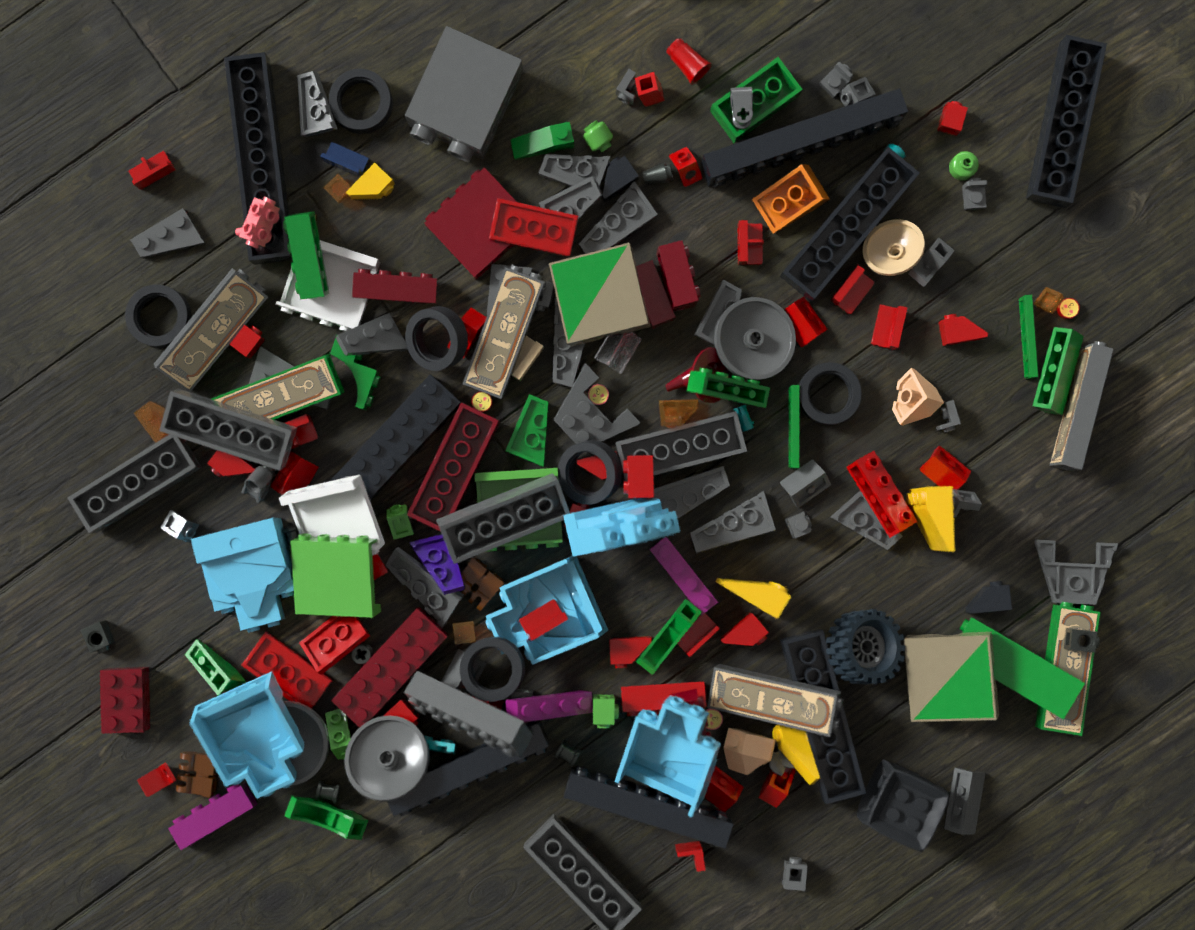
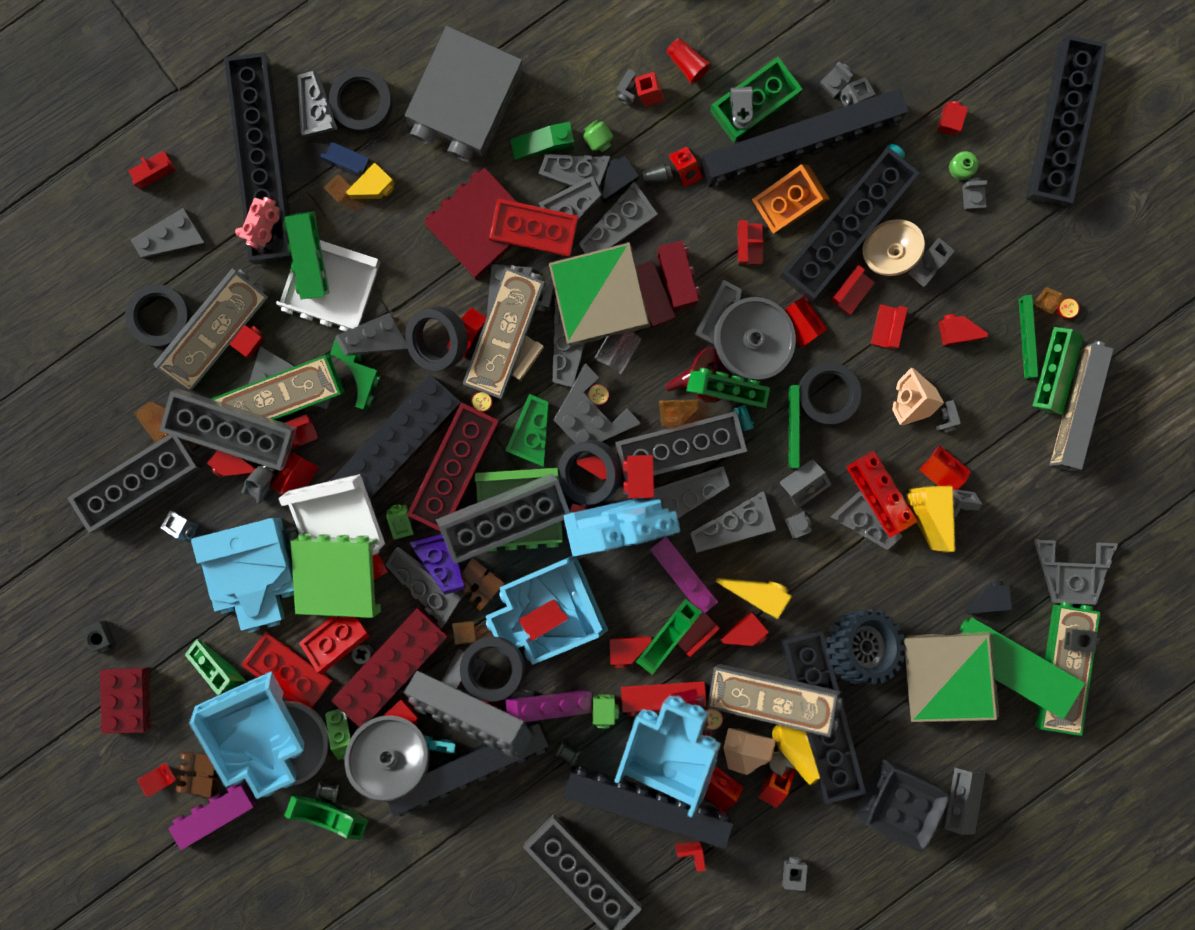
(394, 287): dark red brick -> none

